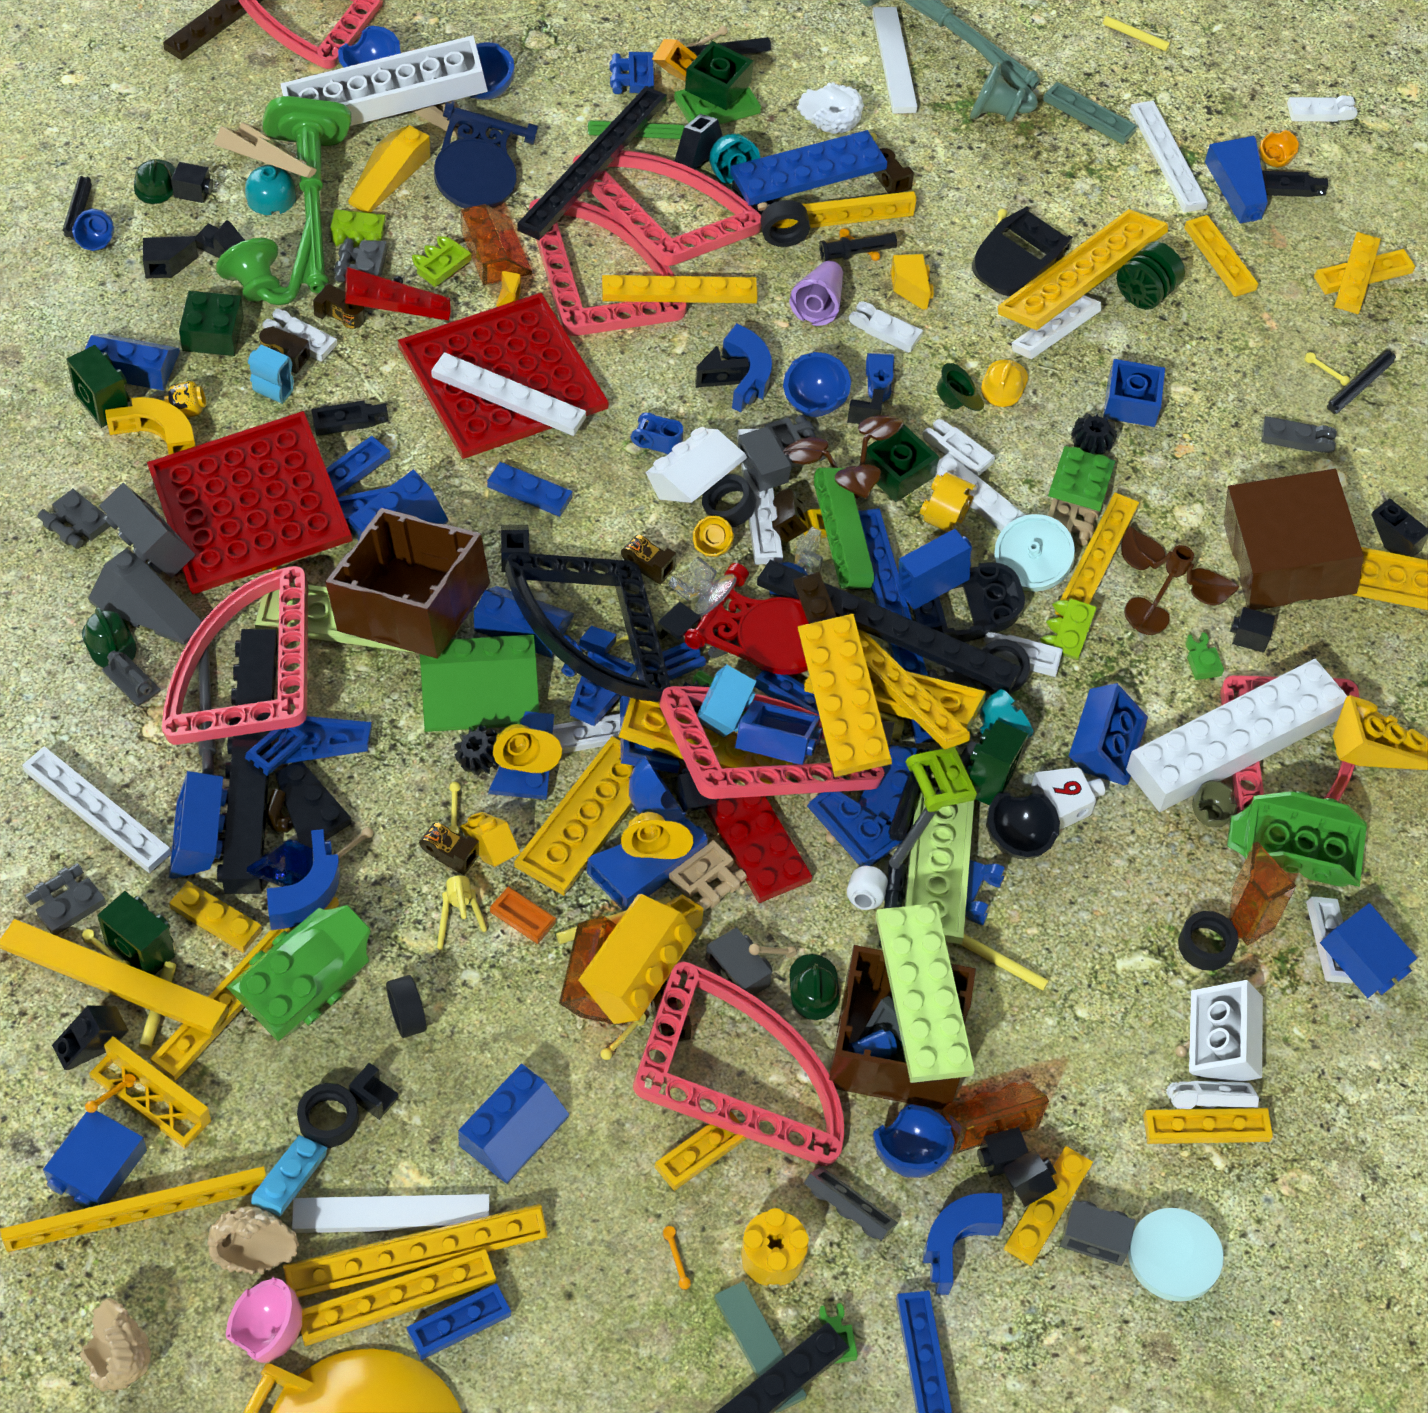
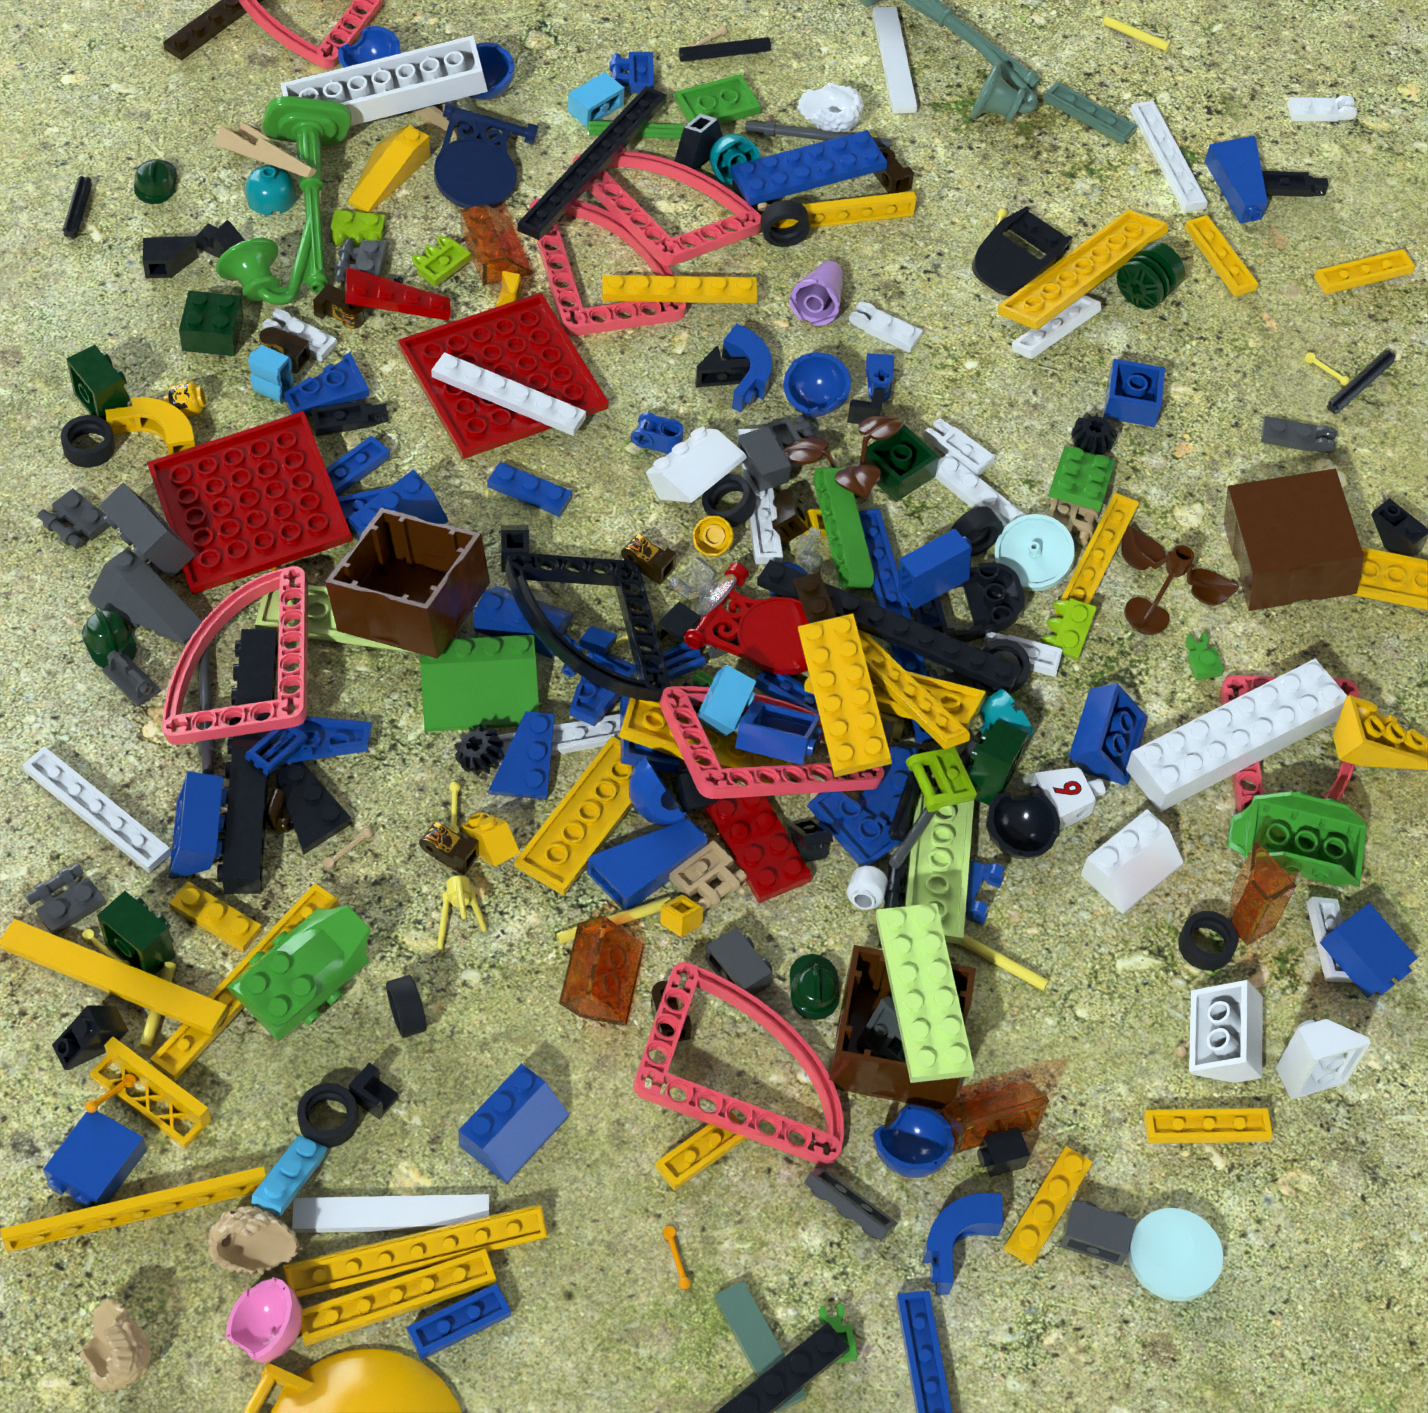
(86, 425): none -> black tyre
(93, 229): blue hair -> none
(140, 361): blue slope -> none
(191, 182): black brick -> none
(284, 864): clear blue slope -> none
(294, 903): blue arch -> none
(334, 386): none -> blue wing
(522, 915): orange tile -> none
(526, 749): yellow piece -> none
(596, 99): none -> medium azure brick
(606, 1053): light yellow hinge -> none
(637, 959): yellow slope -> none
(655, 838): yellow piece -> none
(674, 57): light orange slope -> none
(719, 75): dark green brick -> none
(755, 949): tan hinge -> none
(770, 128): none -> dark grey bar
(784, 1261): yellow brick -> none
(810, 839): none -> black slope
(845, 248): black pin -> none
(875, 256): light orange hinge -> none
(880, 1043): blue cone -> none
(911, 278): yellow slope -> none
(948, 502): yellow brick -> none
(958, 389): dark green piece -> none
(980, 527): none -> black tyre
(1004, 383): yellow piece -> none
(1030, 1177): black brick -> none
(1133, 862): none -> white slope
(1212, 1094): white hinge -> none
(1213, 804): olive hair -> none
(1252, 629): black brick -> none
(1278, 148): light orange hair -> none
(1320, 1057): none -> white slope
(1357, 273): yellow plate -> none

